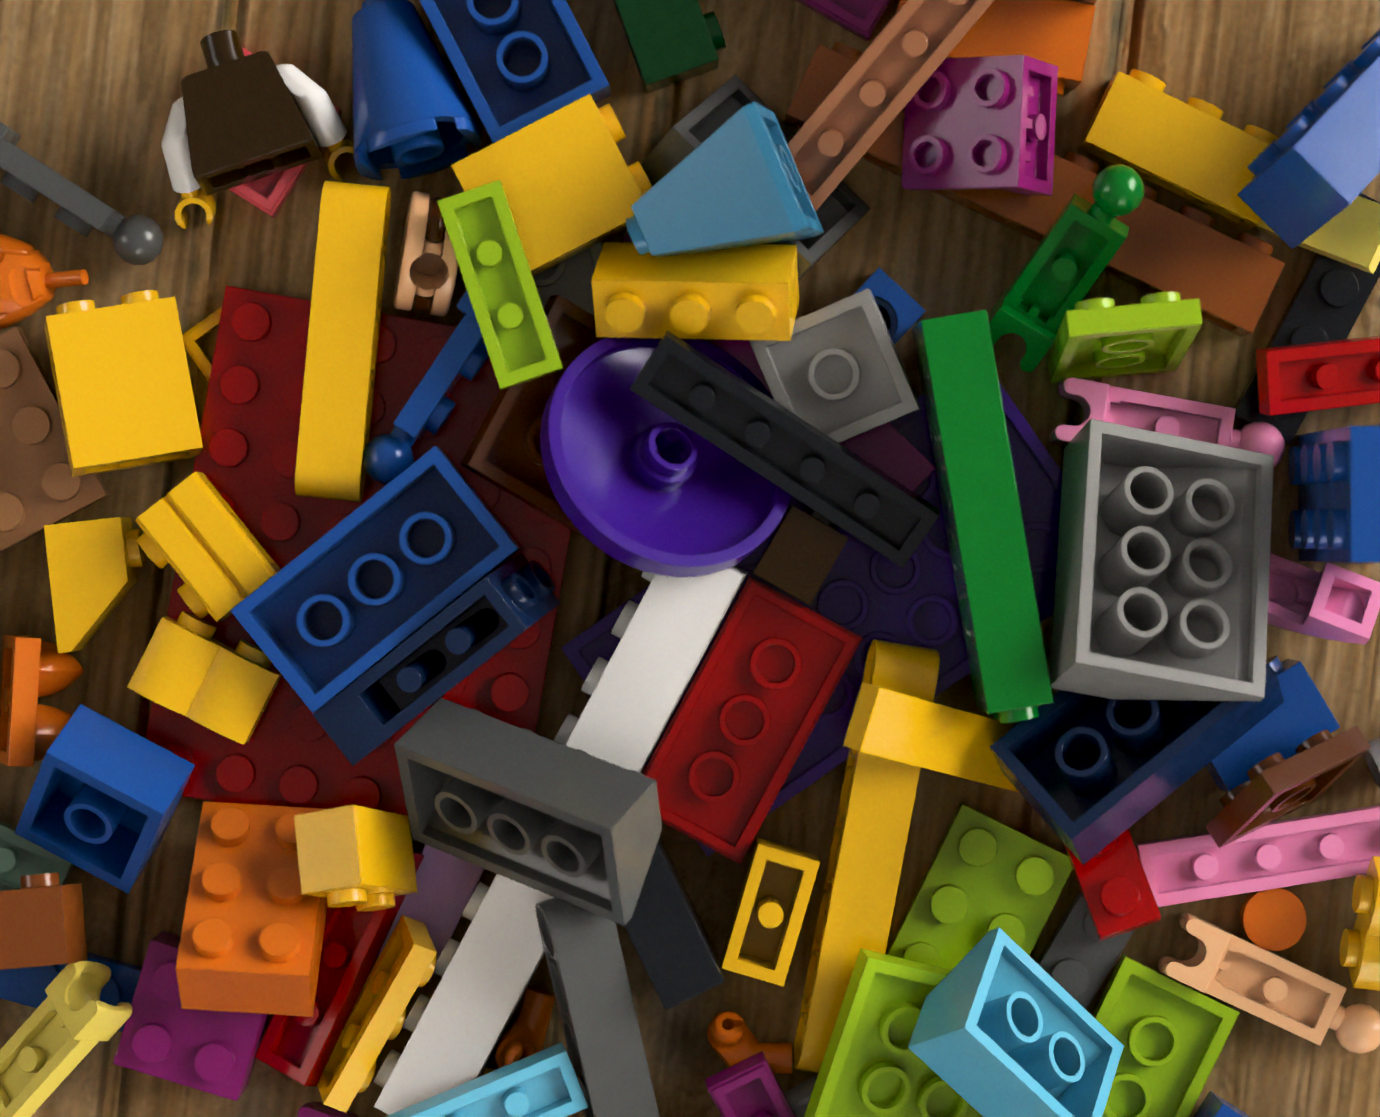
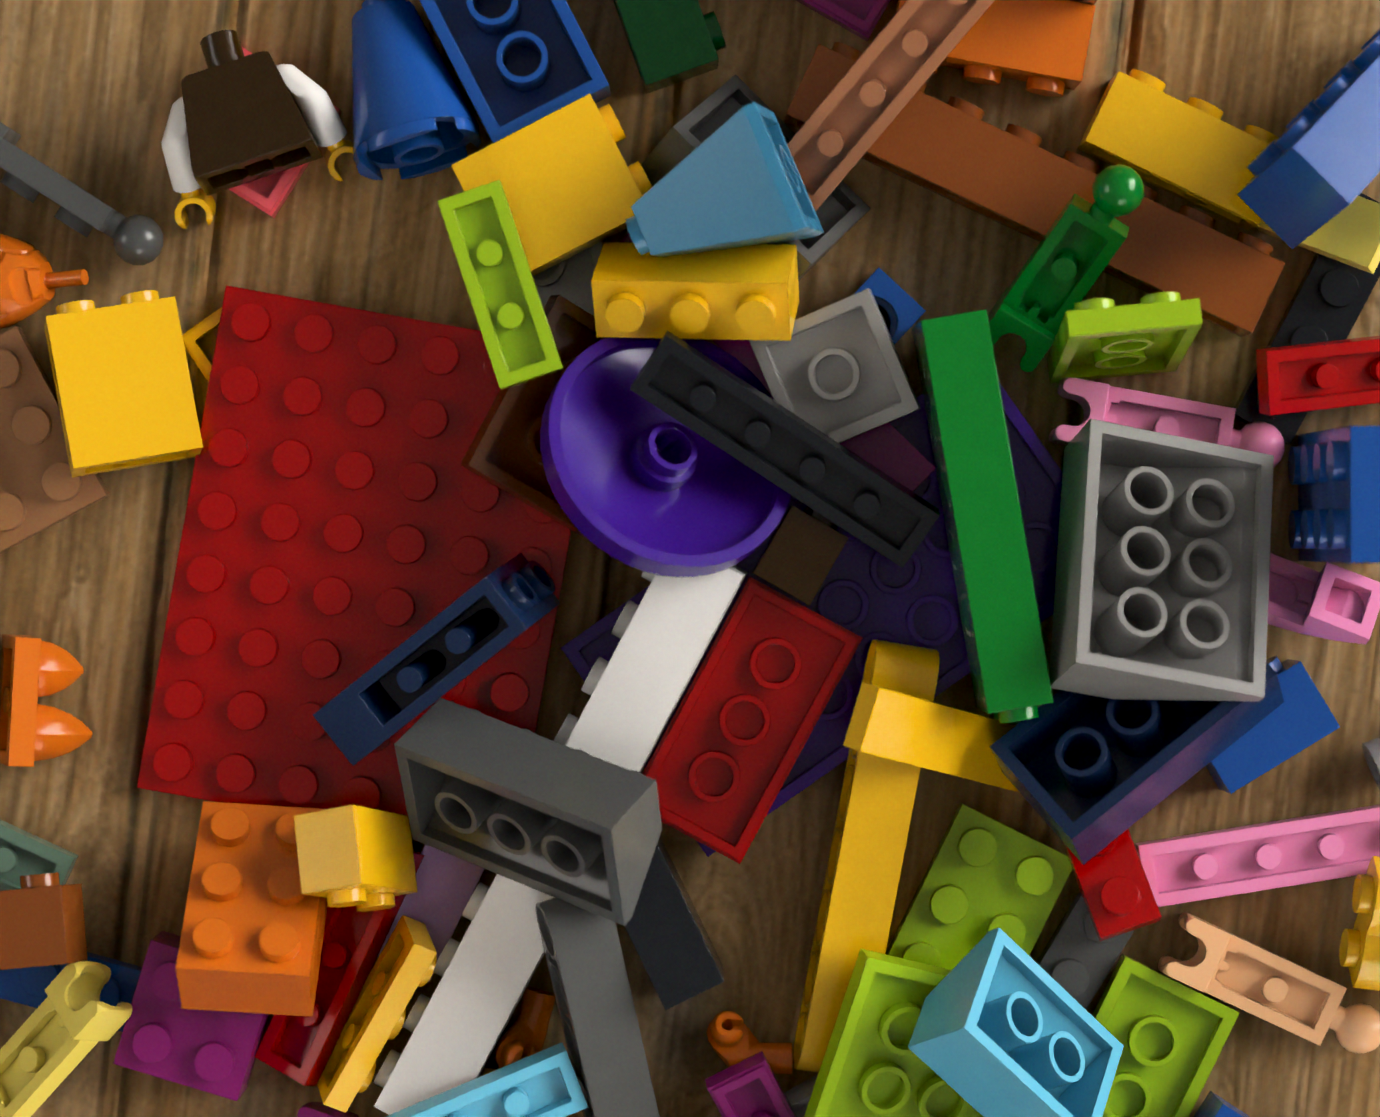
(89, 574): yellow slope -> none
(104, 798): blue brick -> none
(205, 547): yellow brick -> none
(206, 678): yellow brick -> none
(342, 340): yellow beam -> none
(375, 579): blue brick -> none
(425, 259): light nougat head -> none
(429, 404): blue plate -> none
(769, 911): yellow brick -> none
(983, 126): magenta bracket -> none
(1273, 919): orange tile -> none
(1286, 785): reddish brown plate -> none

